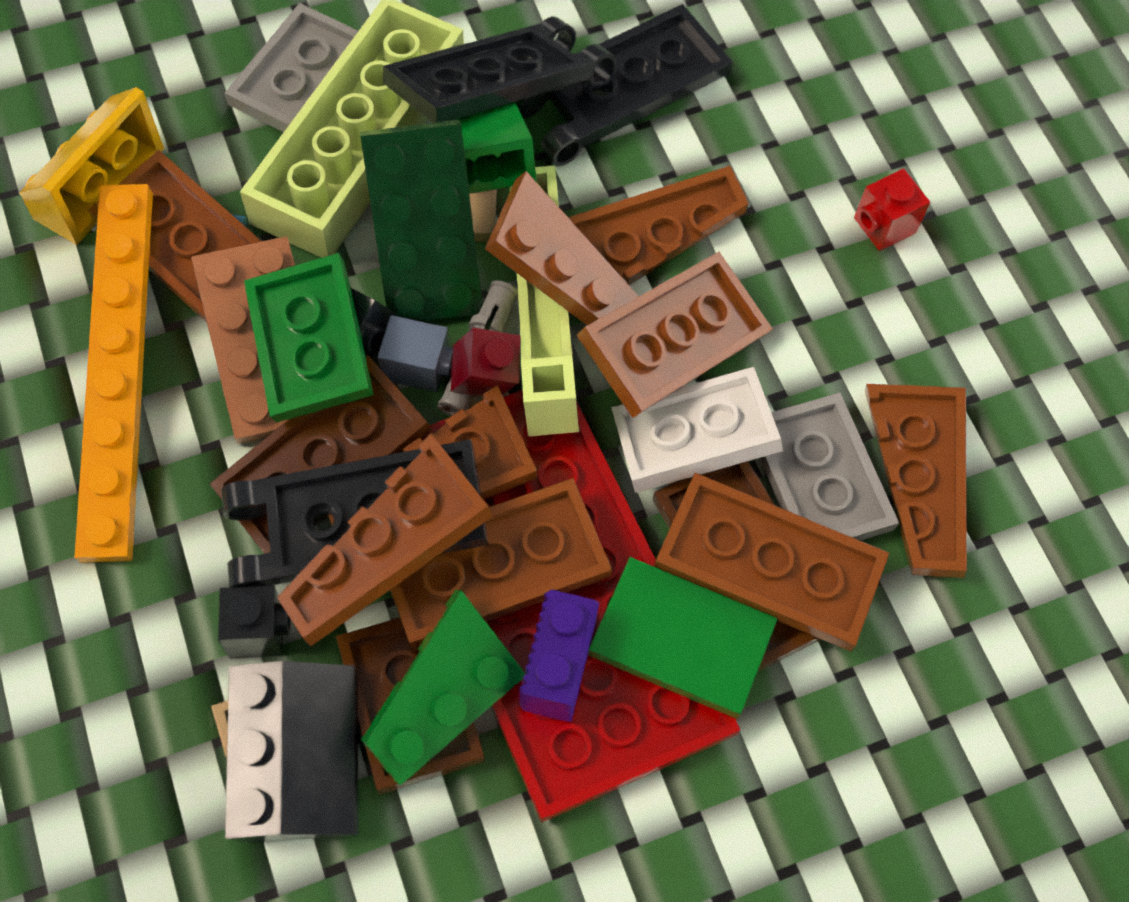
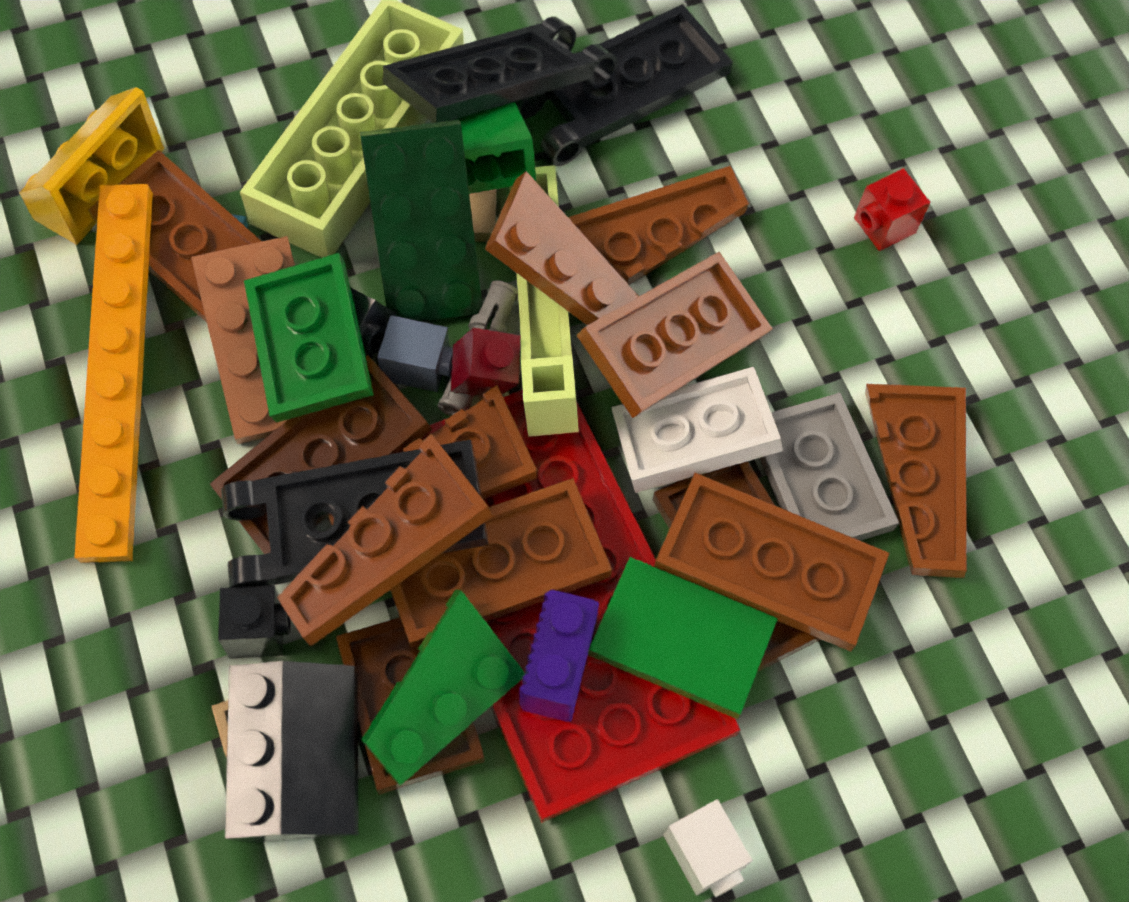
(289, 67): light grey plate -> none
(708, 850): none -> white brick

